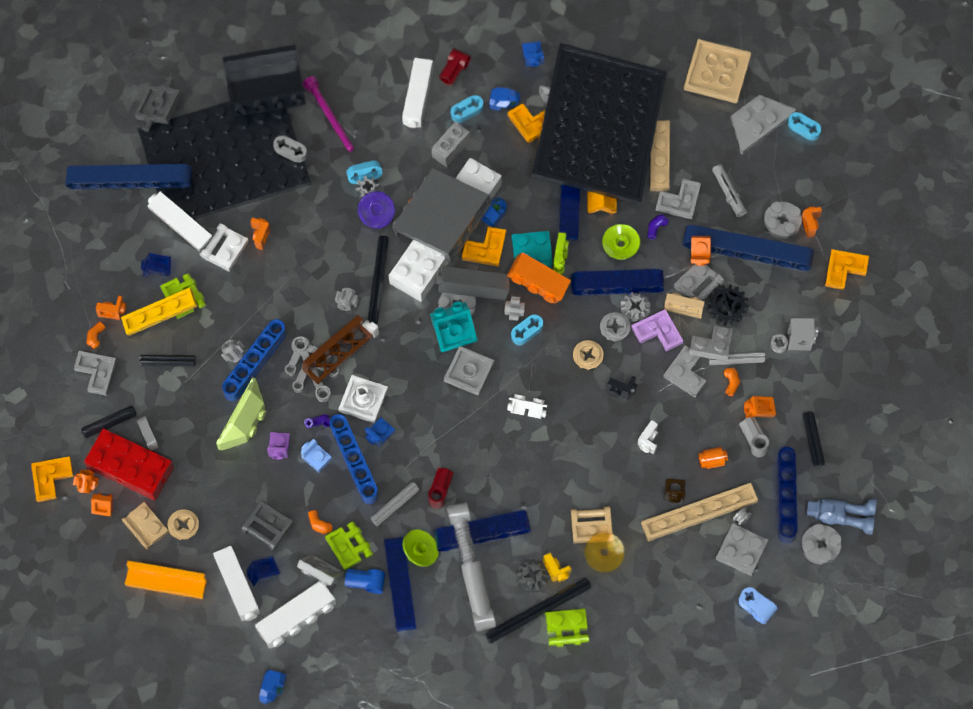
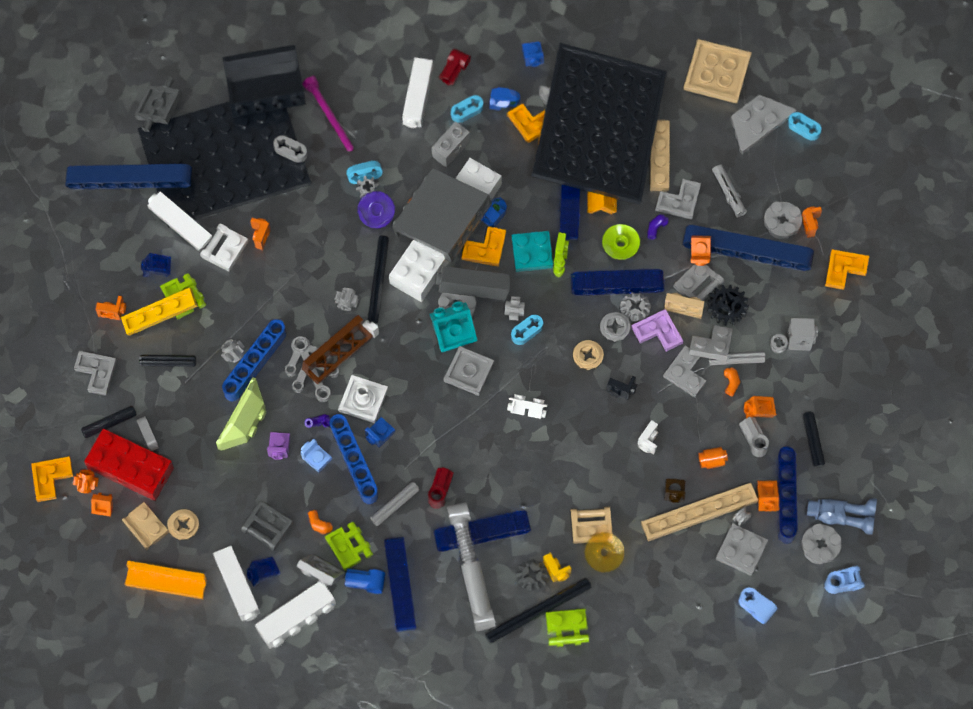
(92, 335): orange arm -> none
(272, 686): blue rock -> none
(420, 548): lime dish -> none
(538, 278): orange brick -> none
(767, 495): none -> orange bracket
(848, 579): none -> light blue piece

